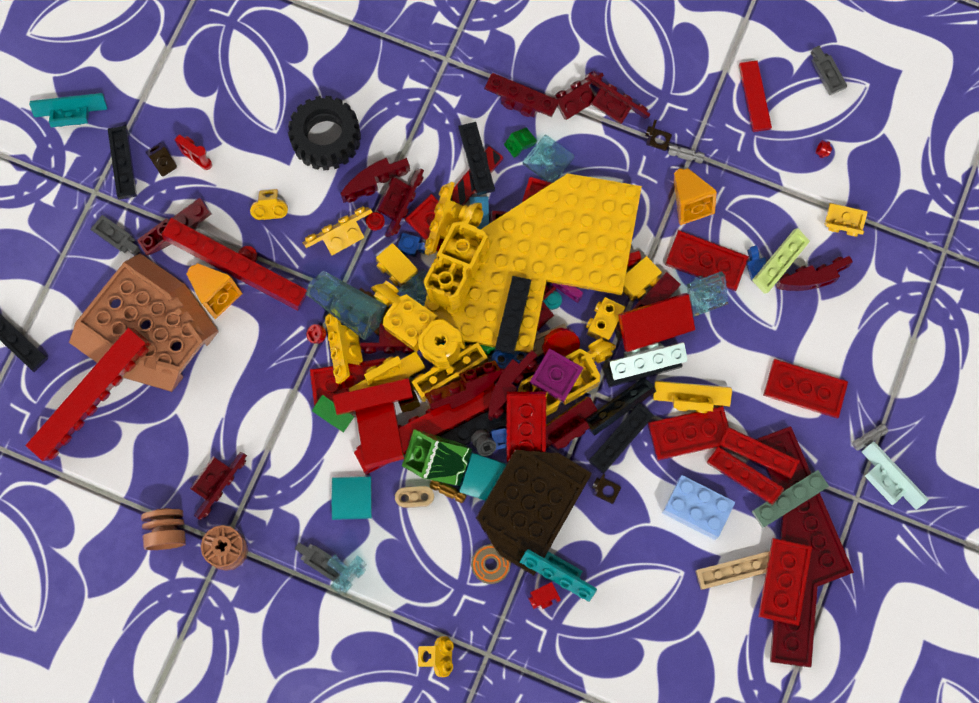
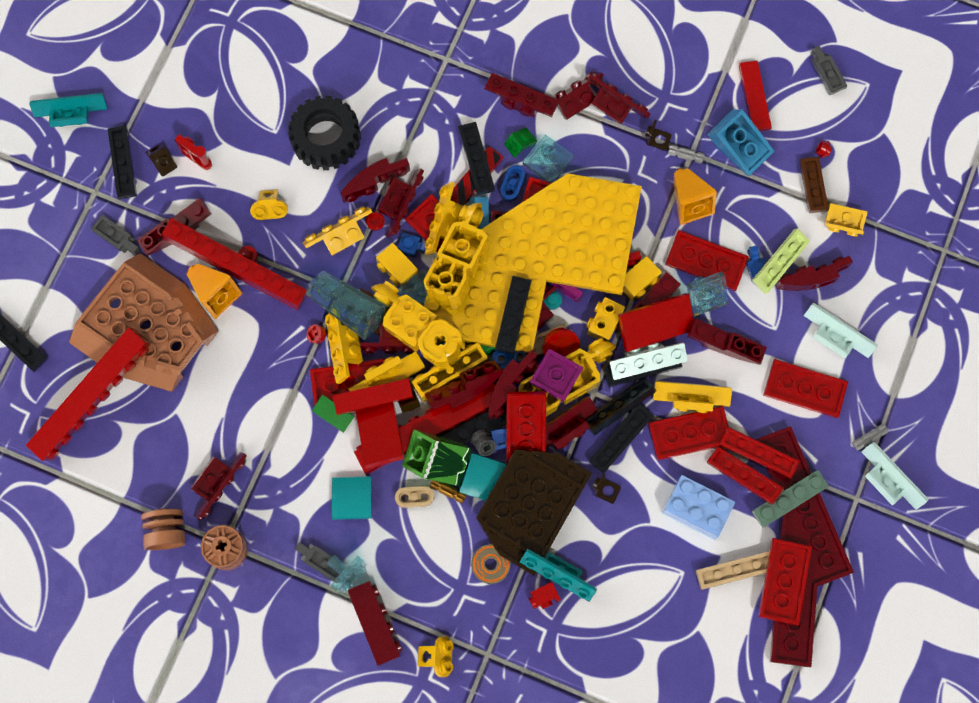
(374, 624): none -> dark red brick
(512, 184): none -> blue plate
(726, 343): none -> dark red slope
(741, 141): none -> dark azure slope
(813, 185): none -> reddish brown plate
(837, 334): none -> light aqua bracket

